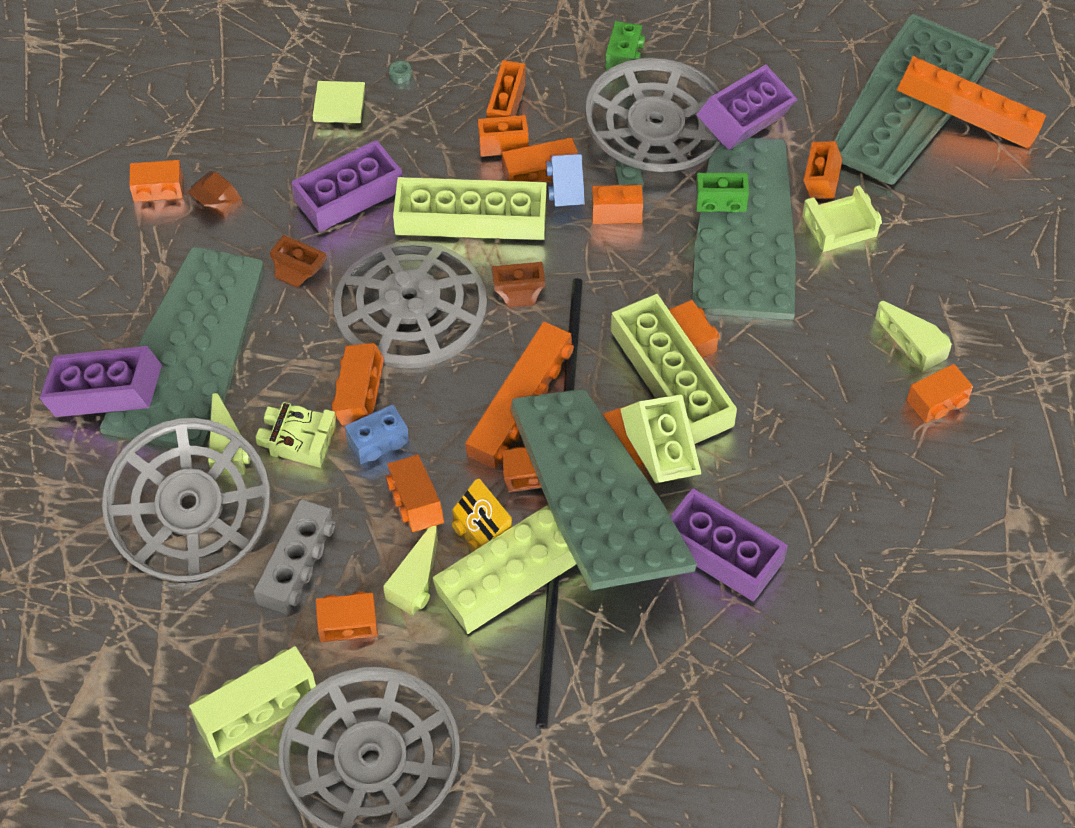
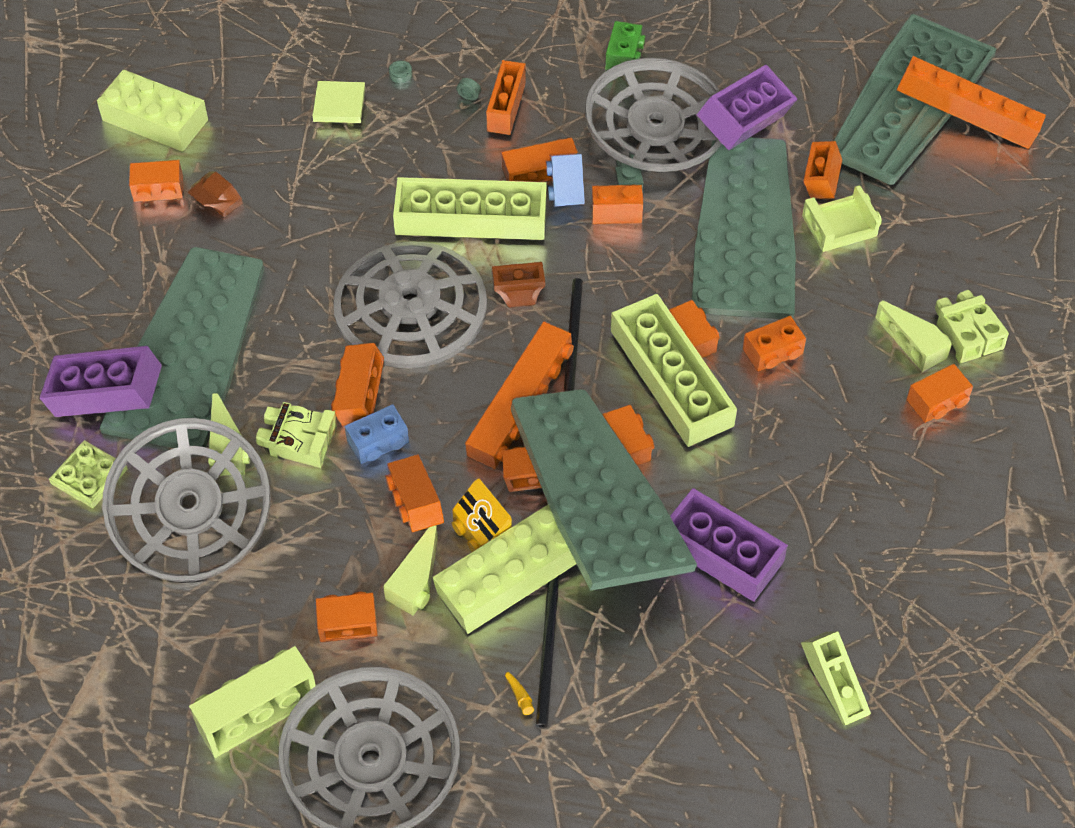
(84, 474): none -> yellowish green tile
(152, 110): none -> yellowish green brick
(295, 260): dark orange slope -> none
(305, 519): light grey brick -> none
(346, 185): medium lavender brick -> none
(468, 89): none -> sand green tile
(502, 134): orange brick -> none
(523, 698): none -> yellow helmet
(662, 437): yellowish green slope -> none
(722, 192): bright green brick -> none
(774, 343): none -> orange brick
(836, 675): none -> yellowish green slope
(970, 326): none -> yellowish green hips

